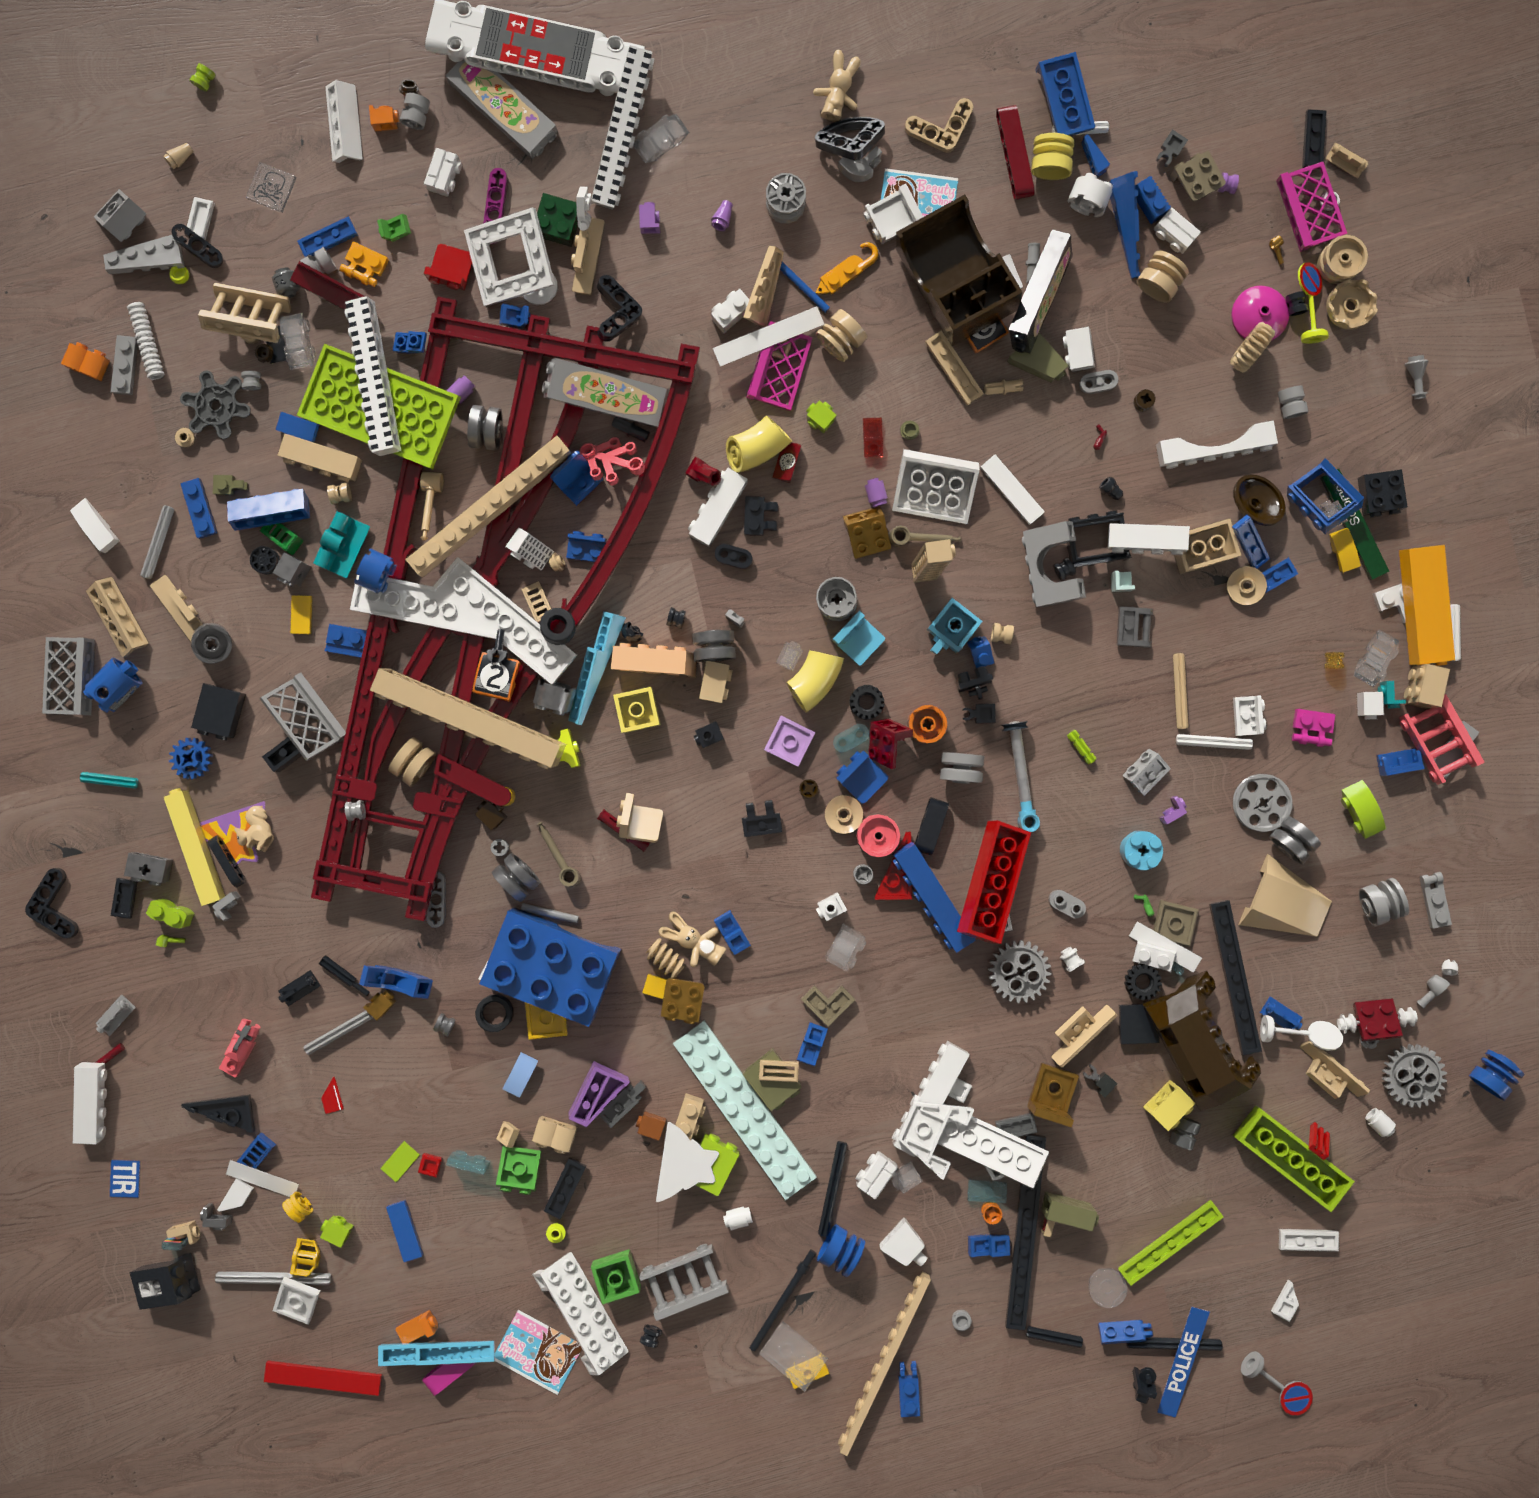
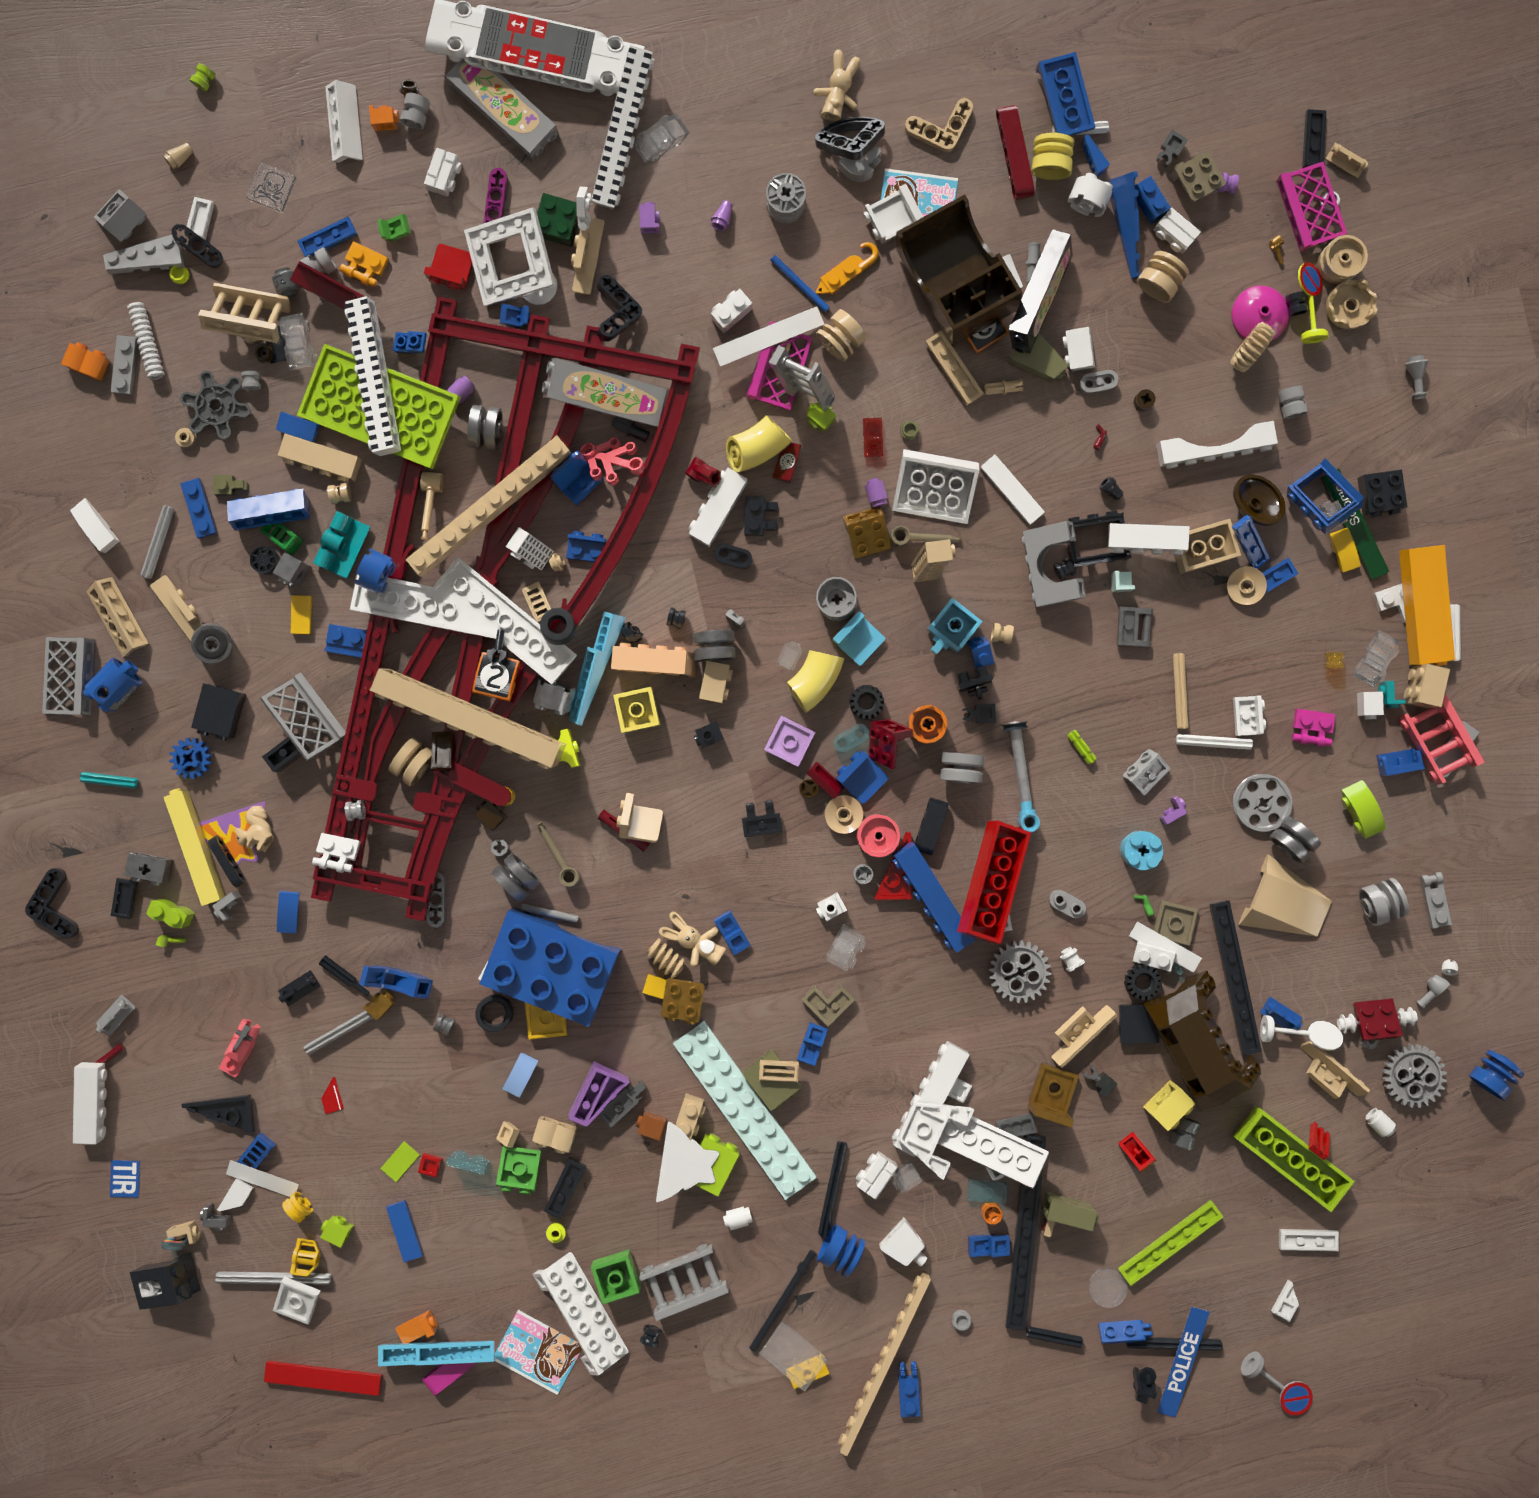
(288, 912): none -> blue slope
(339, 847): none -> white plate
(442, 750): none -> dark brown tile
(764, 289): tan wing -> none
(797, 377): none -> light grey fence
(825, 780): none -> dark red tile
(1137, 1152): none -> red slope

